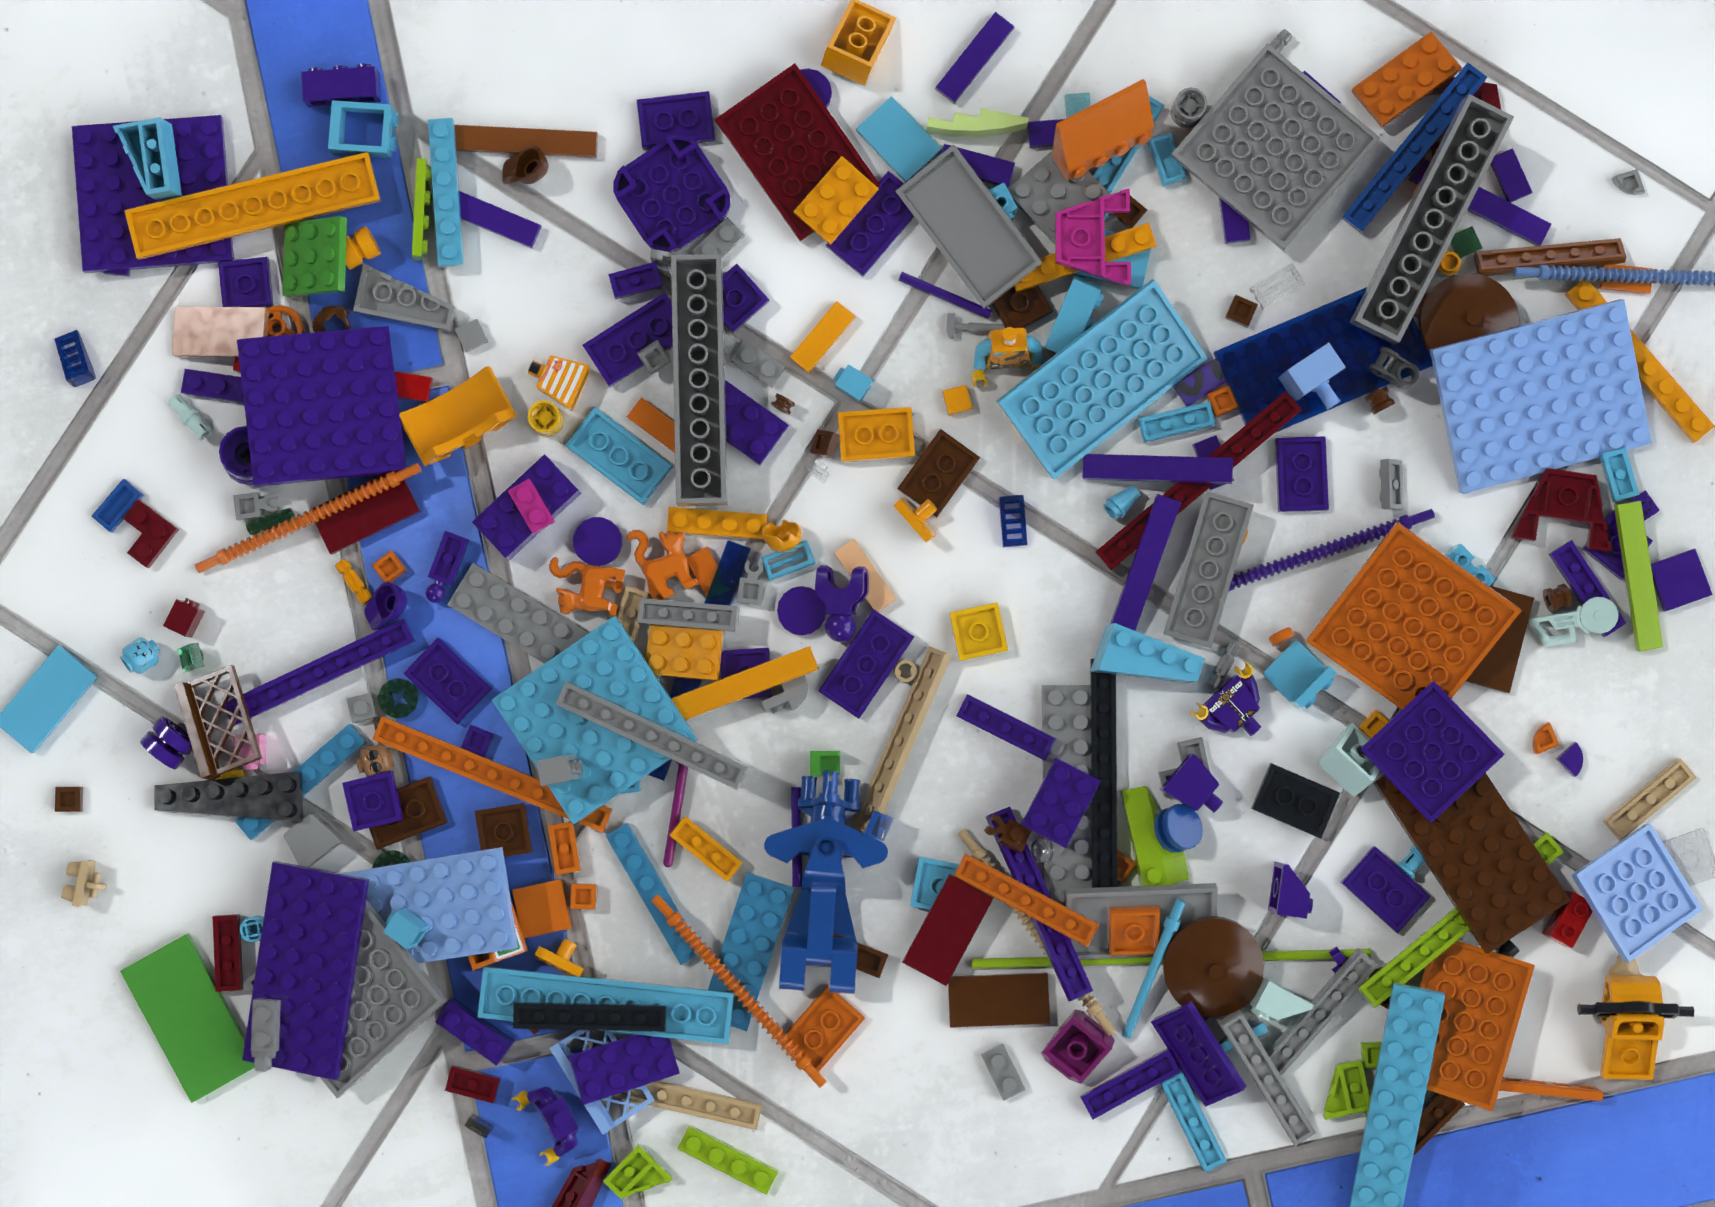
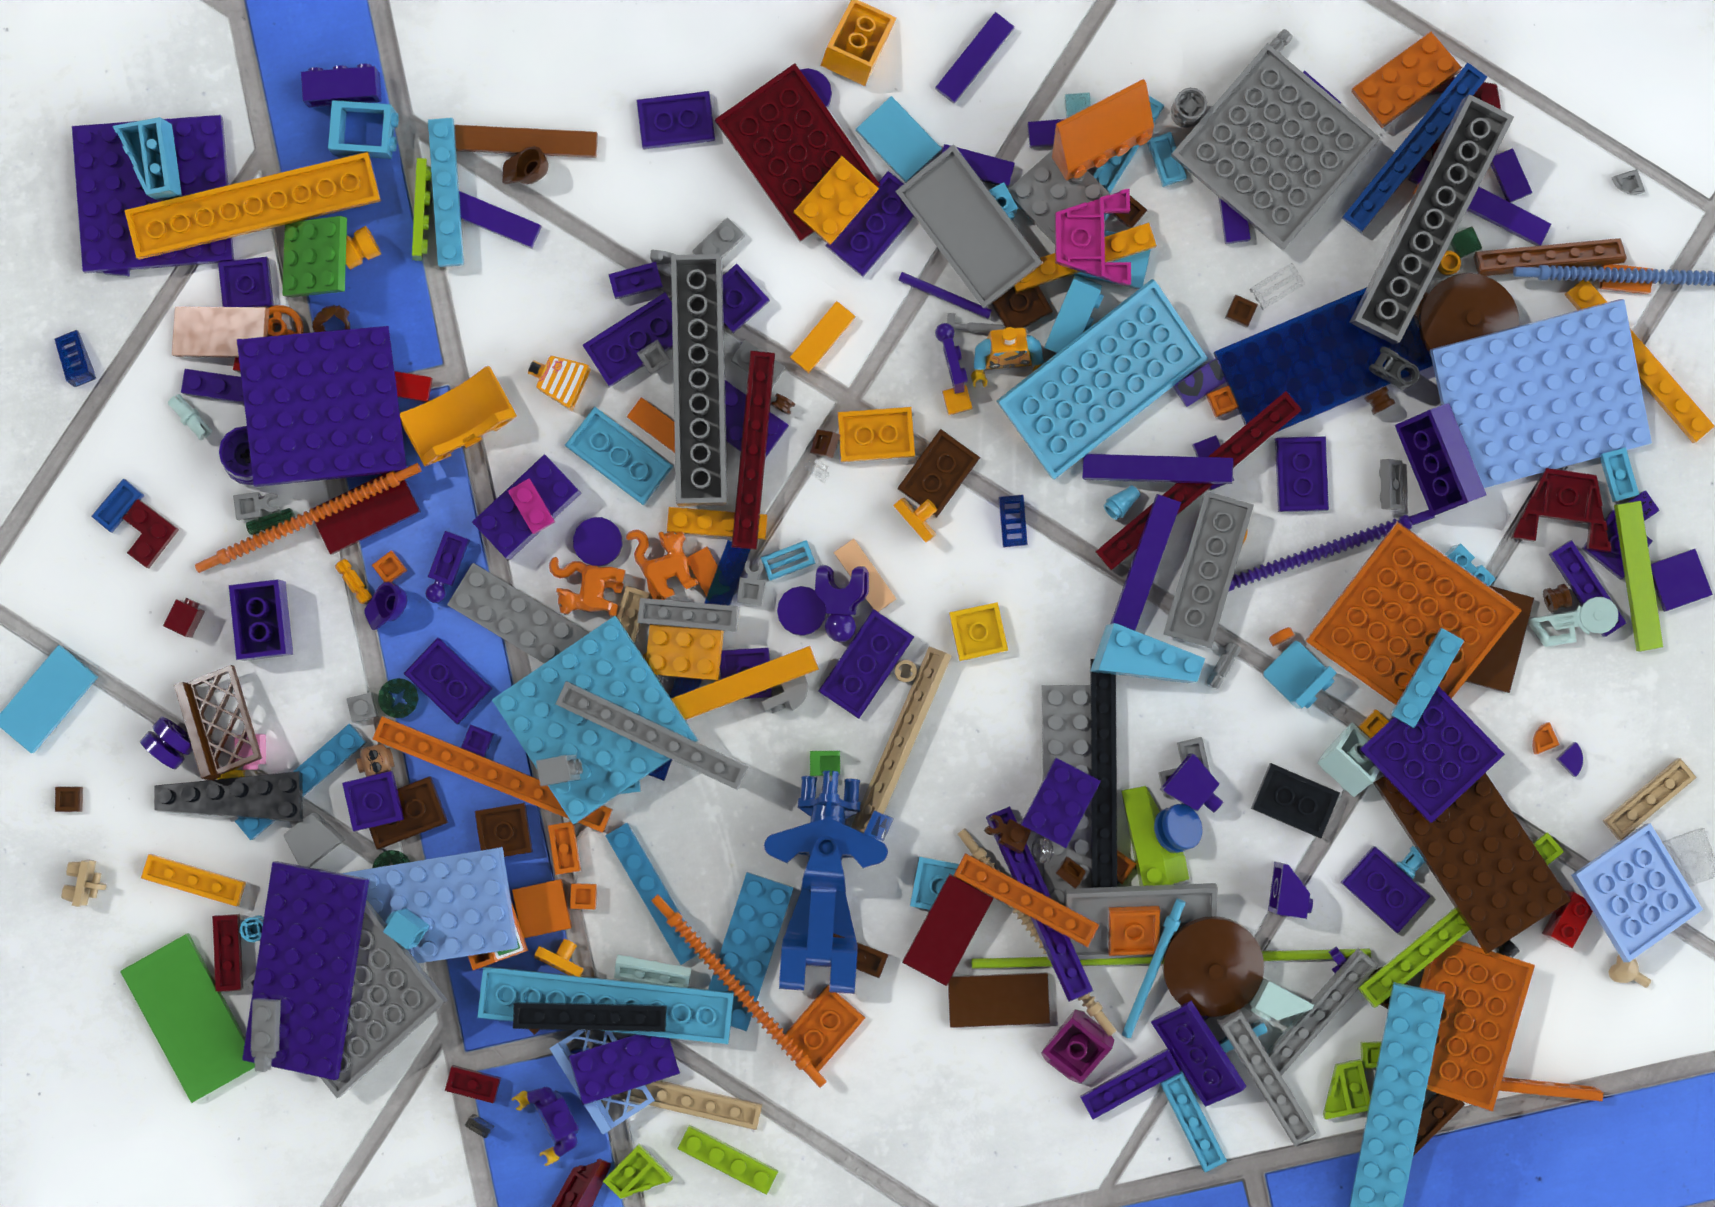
(140, 655): medium azure head -> none
(191, 657): clear green plate -> none
(193, 880): none -> light orange plate
(260, 620): none -> dark purple brick
(324, 669): dark purple plate -> none
(393, 300): light grey wing -> none
(471, 335): light grey tile -> none
(475, 1031): dark purple brick -> none
(545, 418): yellow wheel -> none
(651, 972): none -> light aqua plate
(672, 194): dark purple tile -> none
(675, 813): magenta piece -> none
(706, 848): light orange plate -> none
(753, 450): none -> dark red tile
(782, 537): light orange hair -> none
(795, 822): dark purple bar -> none
(852, 383): medium azure brick -> none
(945, 334): none -> dark purple plate
(987, 124): yellowish green slope -> none
(1003, 1072): light grey plate -> none
(1006, 727): dark purple tile -> none
(1071, 872): none -> reddish brown tile
(1176, 422): medium azure tile -> none
(1232, 704): dark purple torso -> none
(1313, 375): light blue brick -> none
(1427, 677): none -> medium azure plate
(1440, 459): none -> dark purple brick
(1633, 1023): light orange piece -> none

